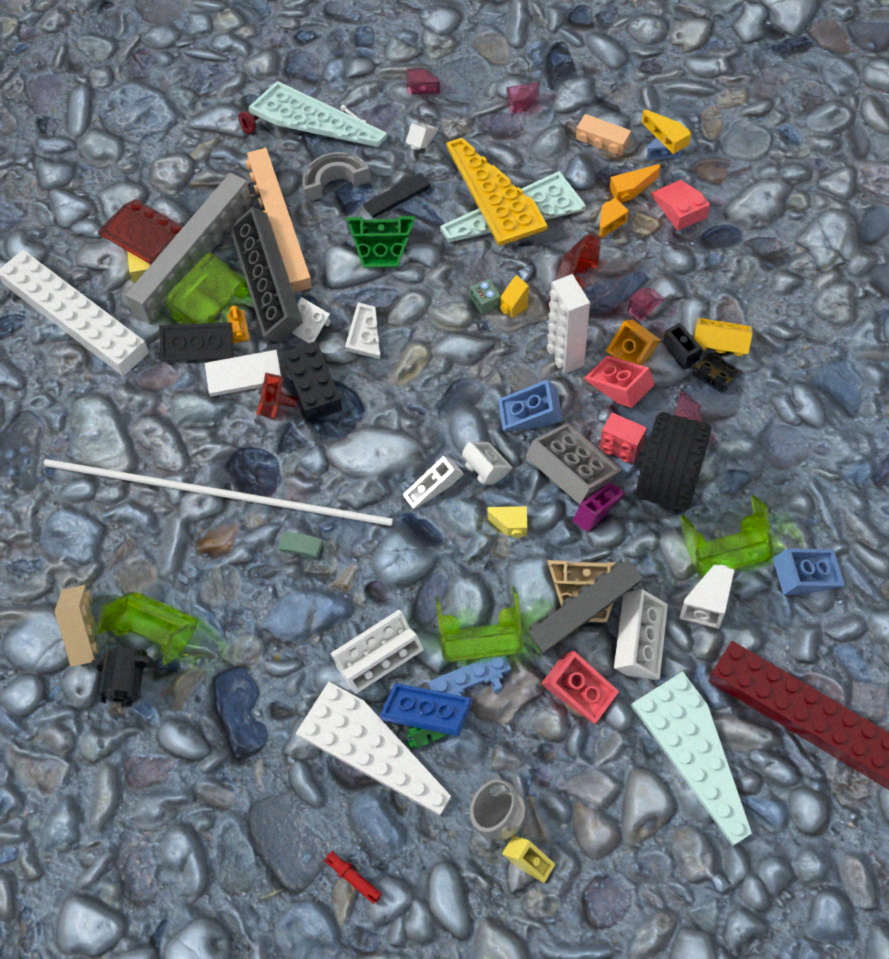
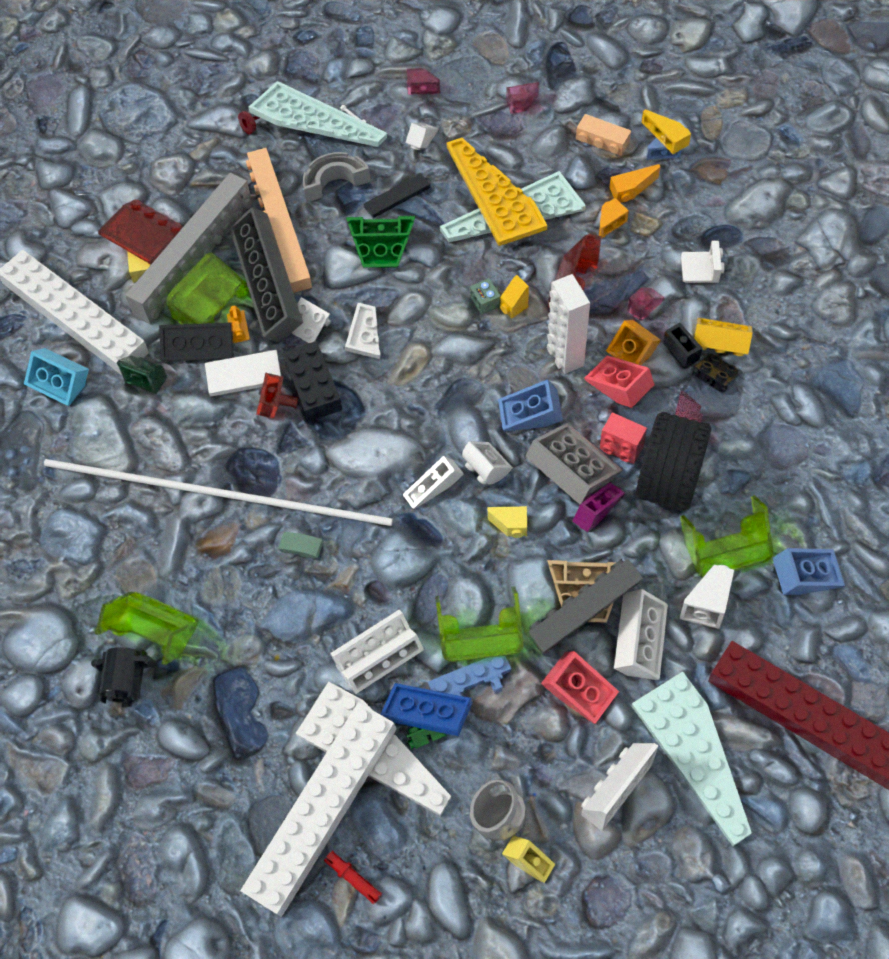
(55, 376): none -> medium azure slope
(77, 625): tan brick -> none
(142, 373): none -> clear green slope
(319, 809): none -> white brick
(619, 783): none -> white slope
(681, 204): coral slope -> none
(703, 266): none -> white bracket

